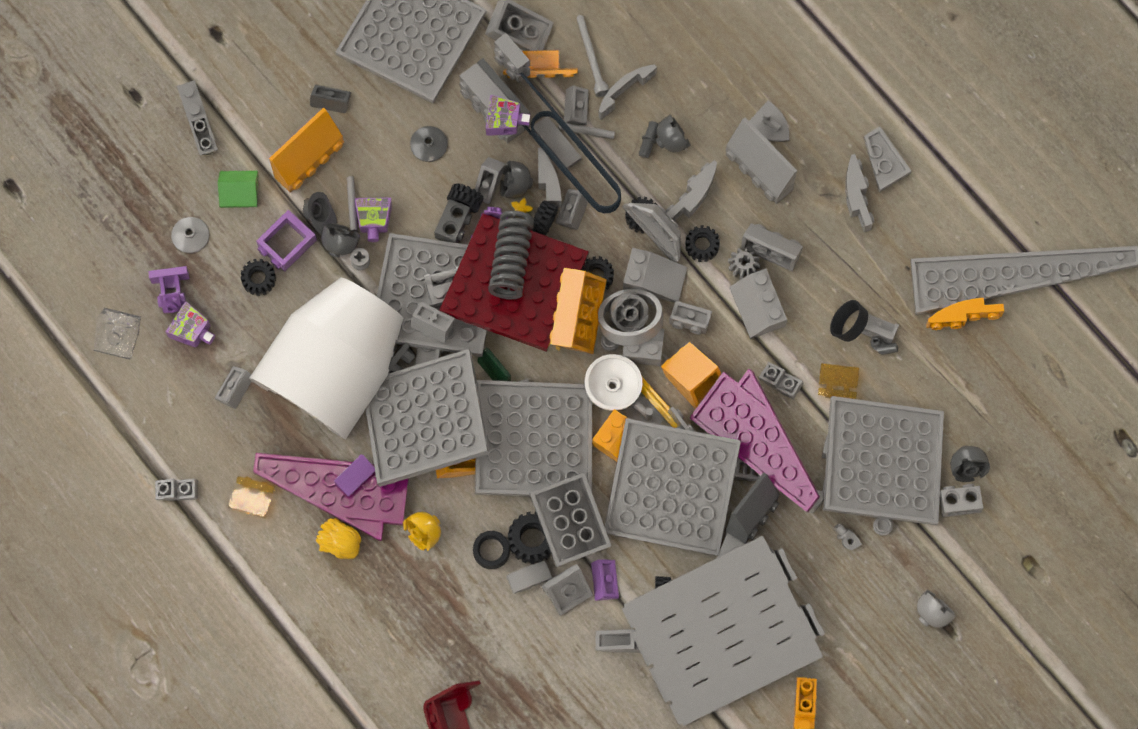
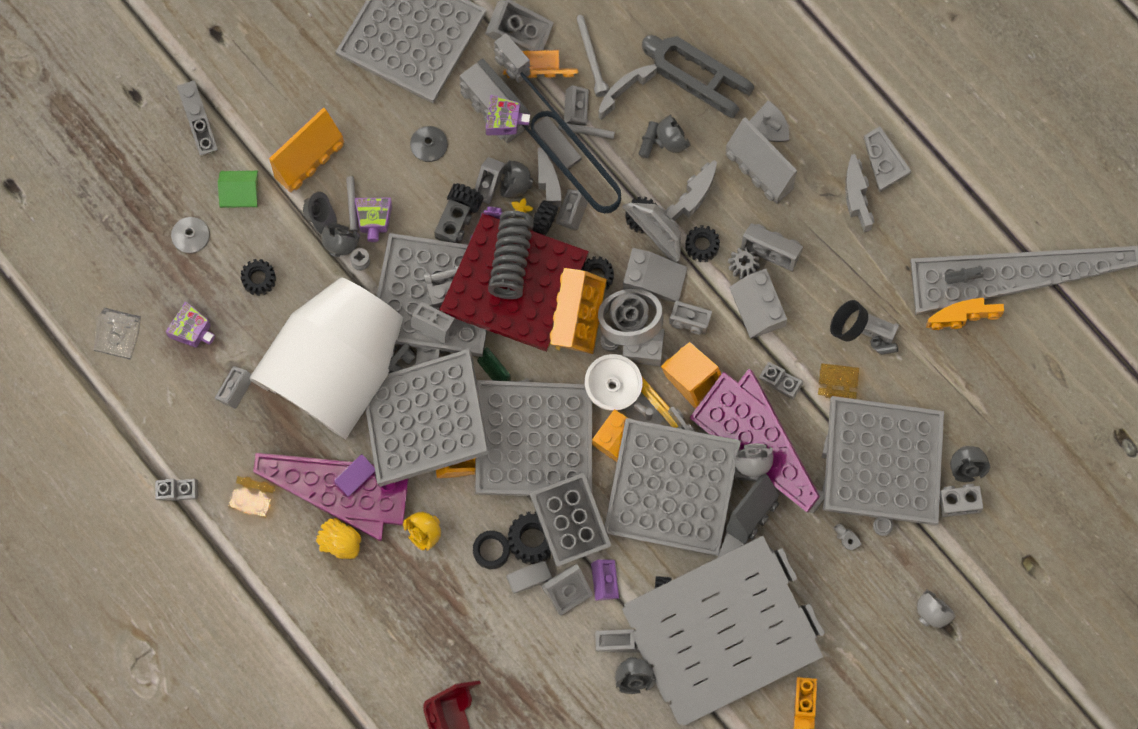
(170, 279): medium lavender tile -> none
(301, 248): medium lavender window -> none
(330, 98): dark grey slope -> none
(634, 675): none -> dark grey cylinder
(656, 49): none -> dark grey piece
(753, 460): none -> light grey cylinder
(964, 275): none -> dark grey axle

